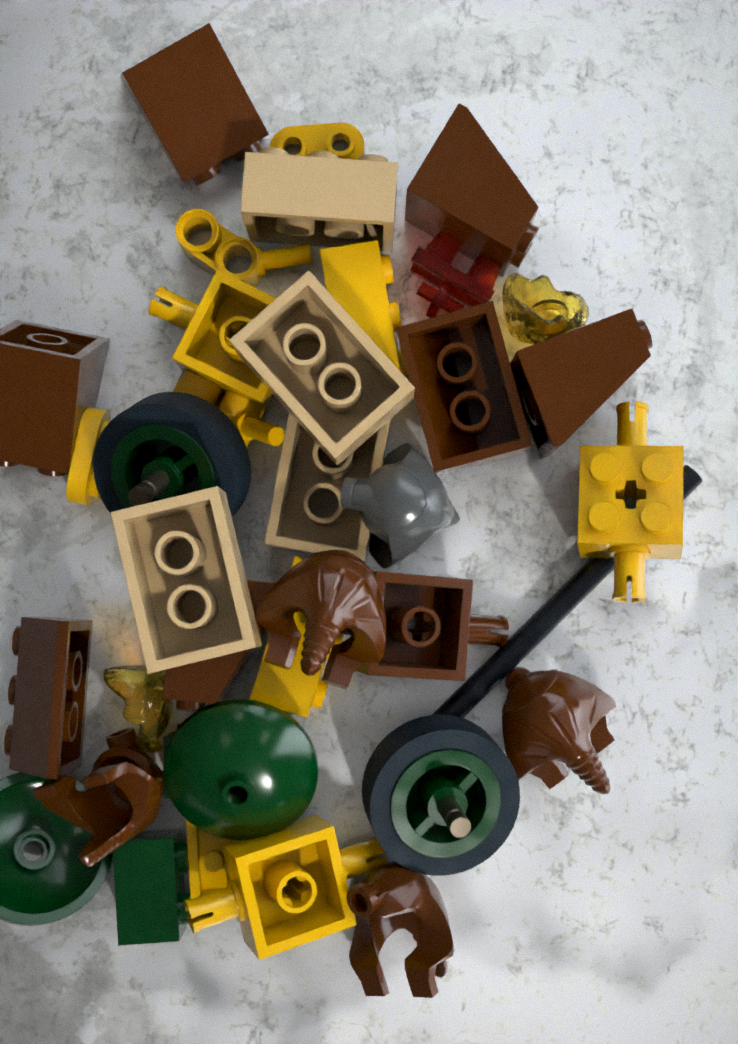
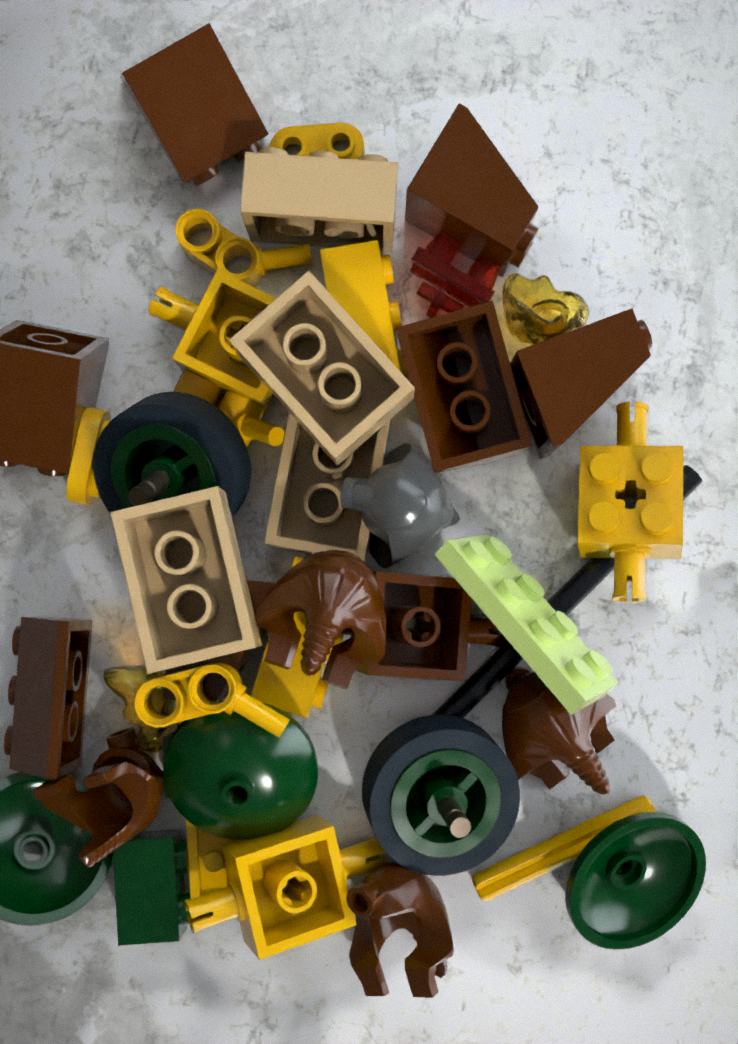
(193, 703): none -> yellow beam
(528, 622): none -> yellowish green plate
(551, 852): none -> yellow axle
(635, 880): none -> dark green dish

